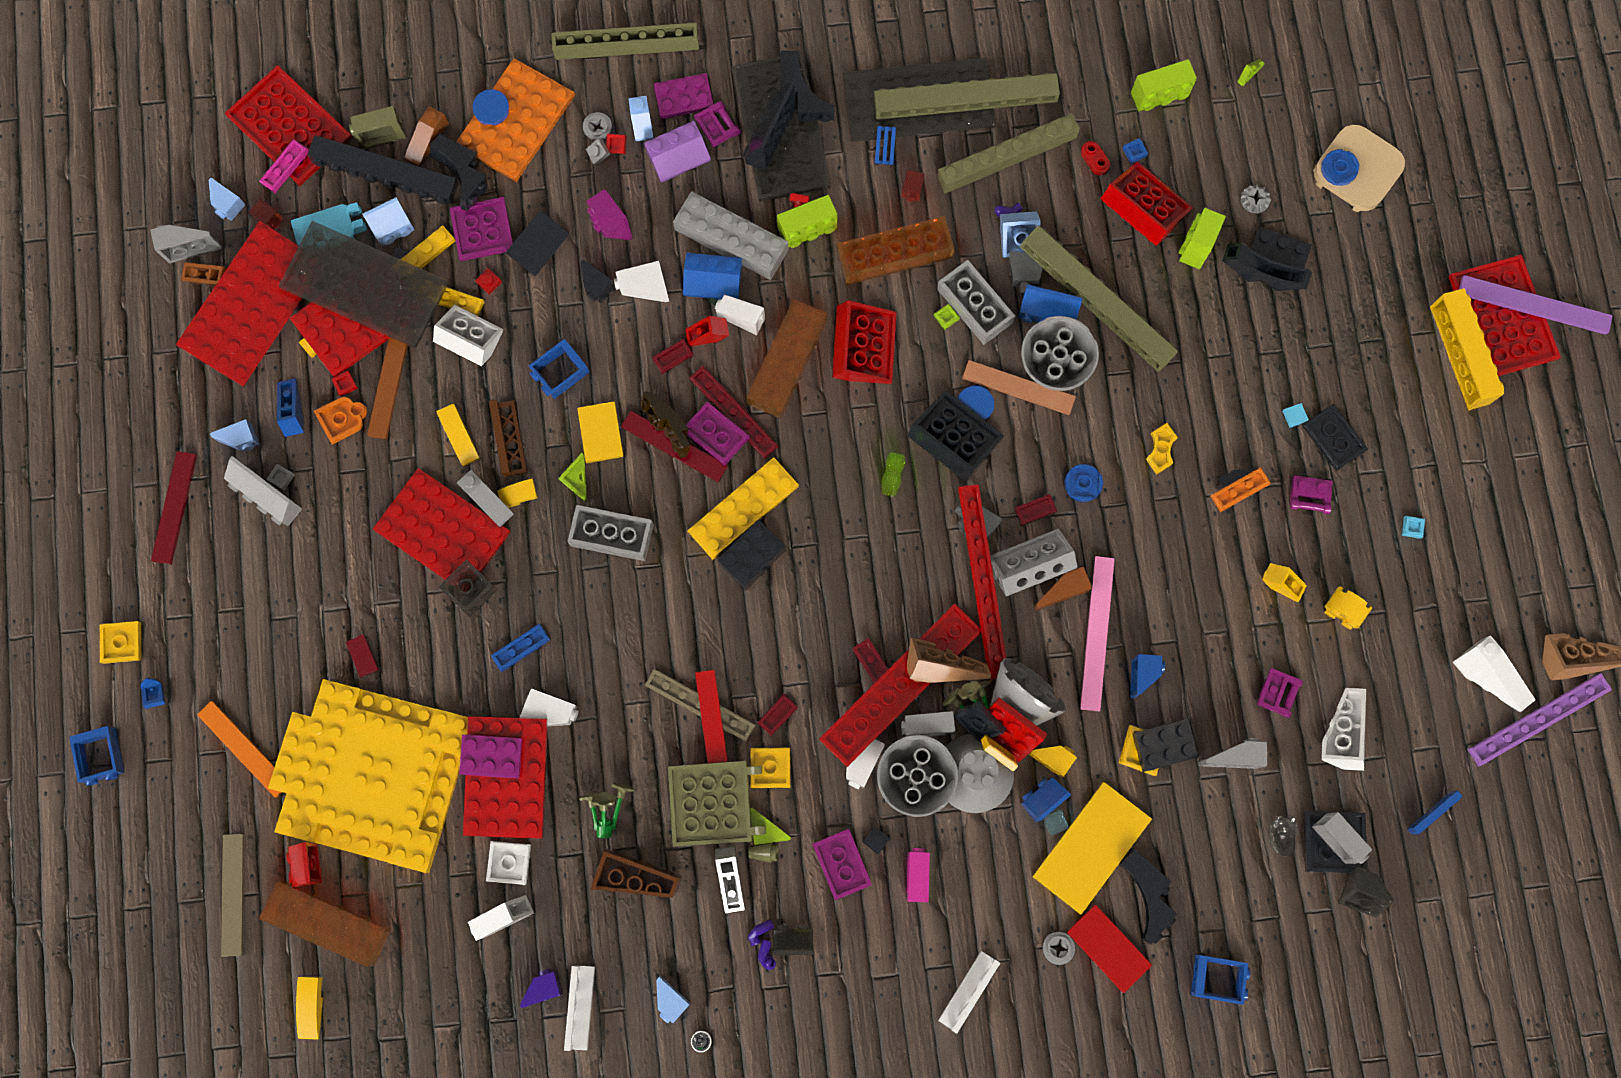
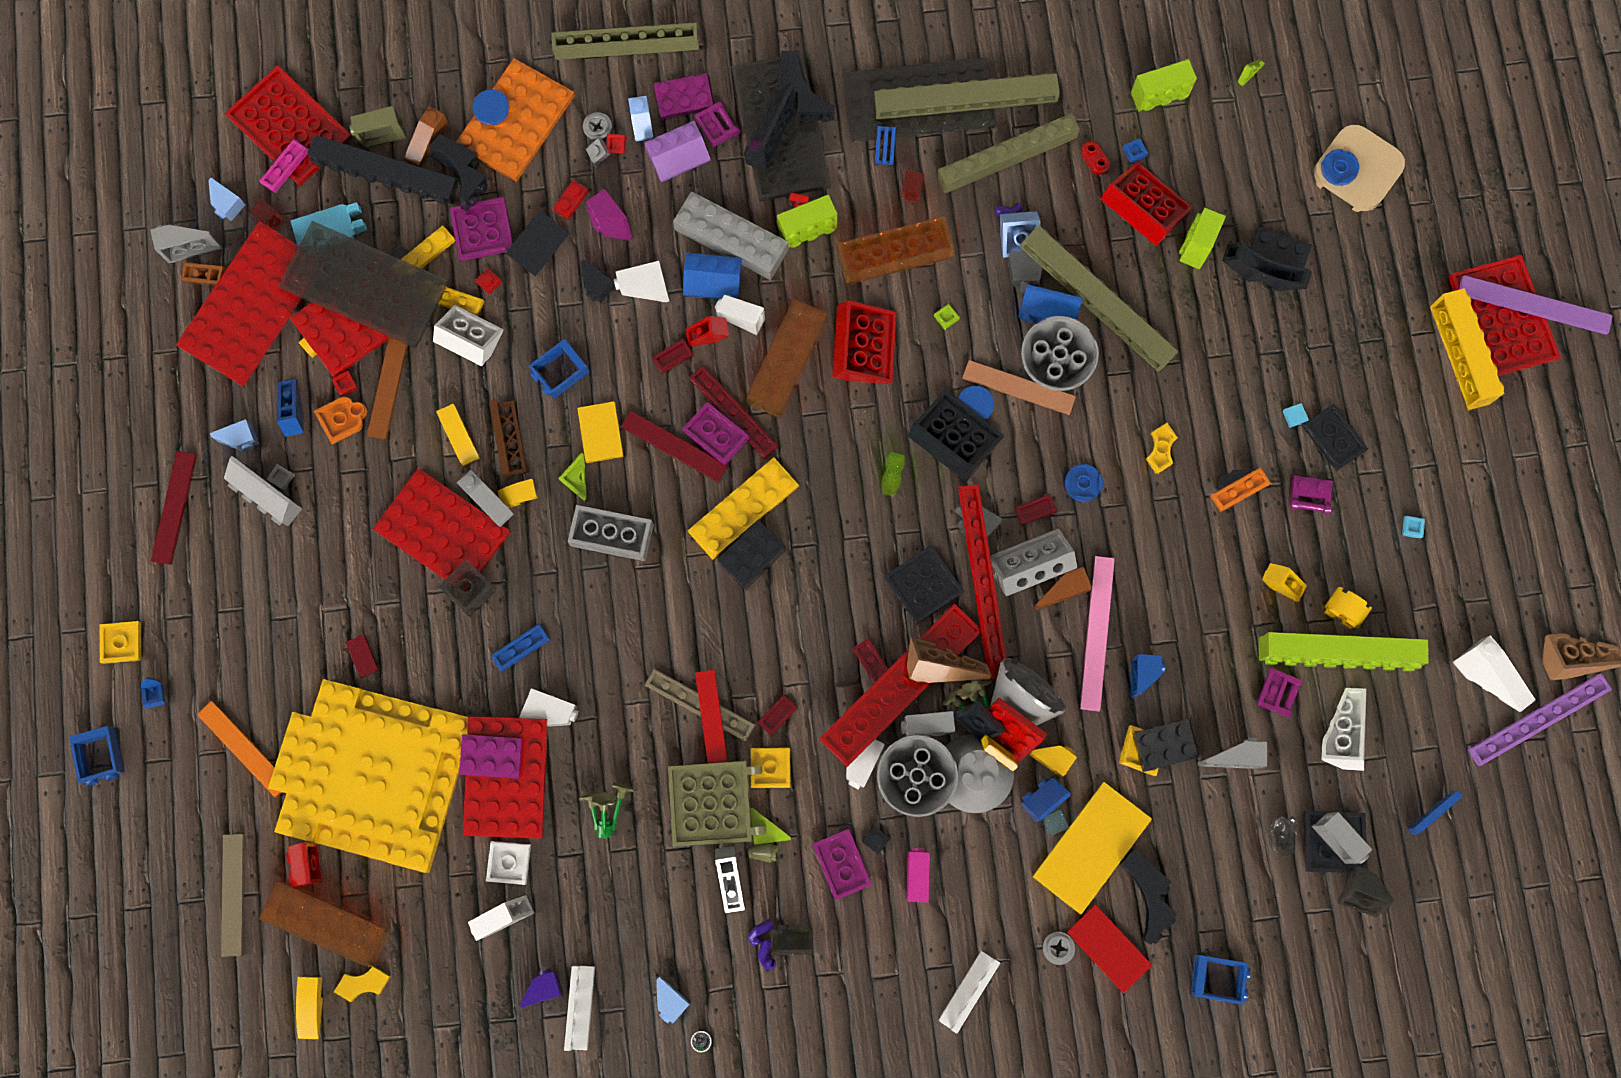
(352, 986): none -> yellow tile
(388, 222): light blue slope -> none
(570, 200): none -> red plate
(633, 876): reddish brown wedge -> none
(666, 419): dark brown slope -> none
(923, 584): none -> black plate
(975, 302): light grey brick -> none
(1249, 202): light grey gear -> none
(1343, 650): none -> lime brick

